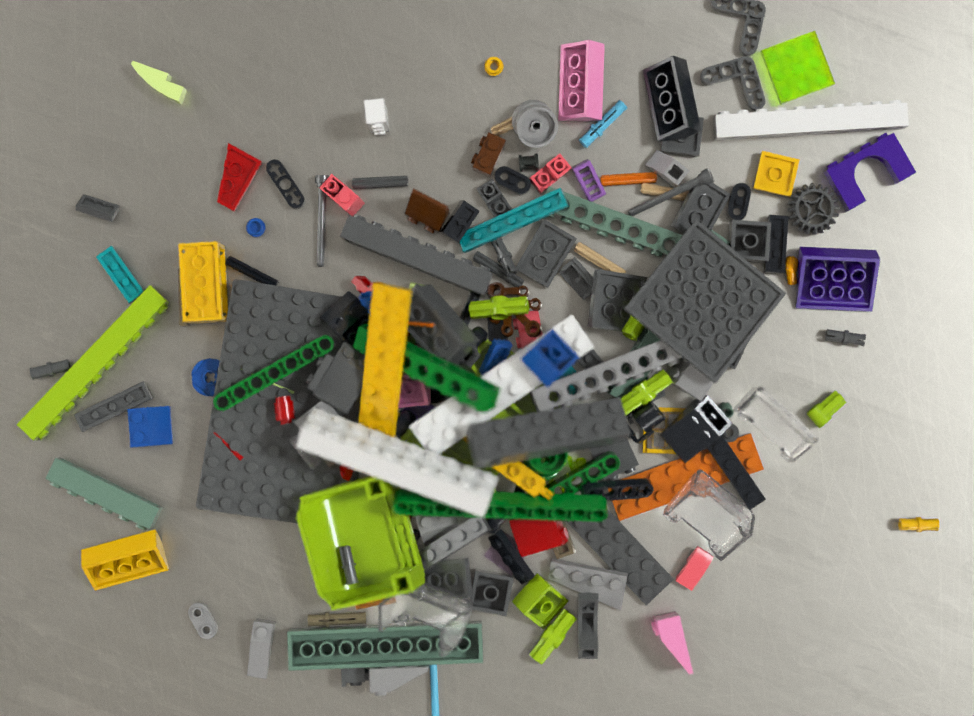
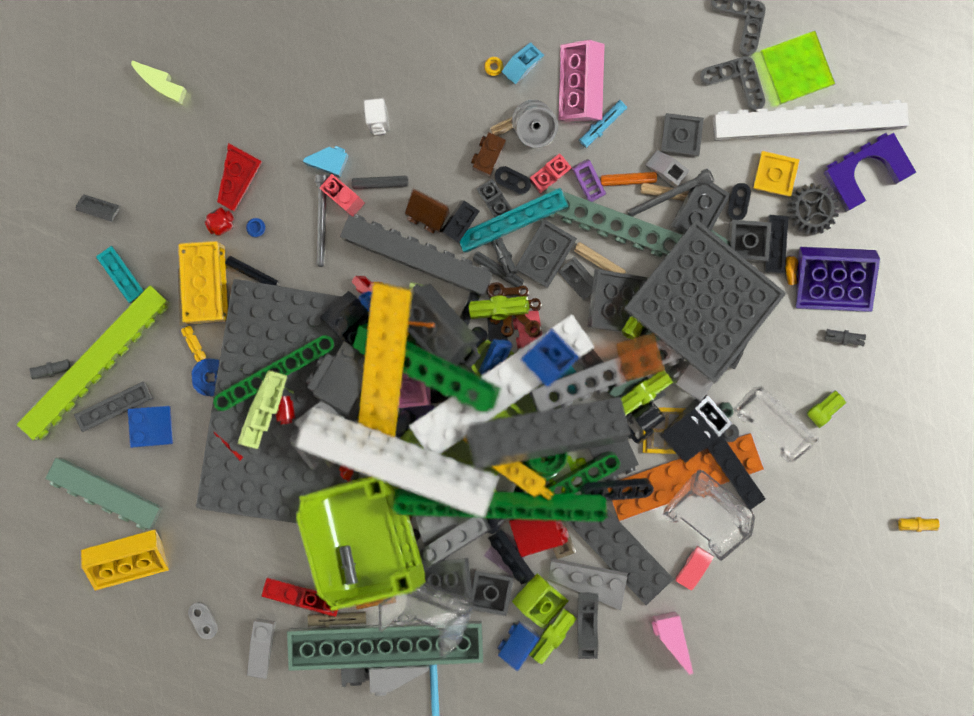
(193, 343): none -> yellow axle
(219, 221): none -> red head
(261, 410): none -> yellowish green slope
(273, 175): black beam -> none
(296, 596): none -> red slope
(328, 160): none -> medium azure slope
(518, 645): none -> blue slope
(522, 63): none -> medium azure slope
(528, 162): pearl dark grey bush -> none
(639, 357): none -> clear orange plate
(671, 99): black slope -> none

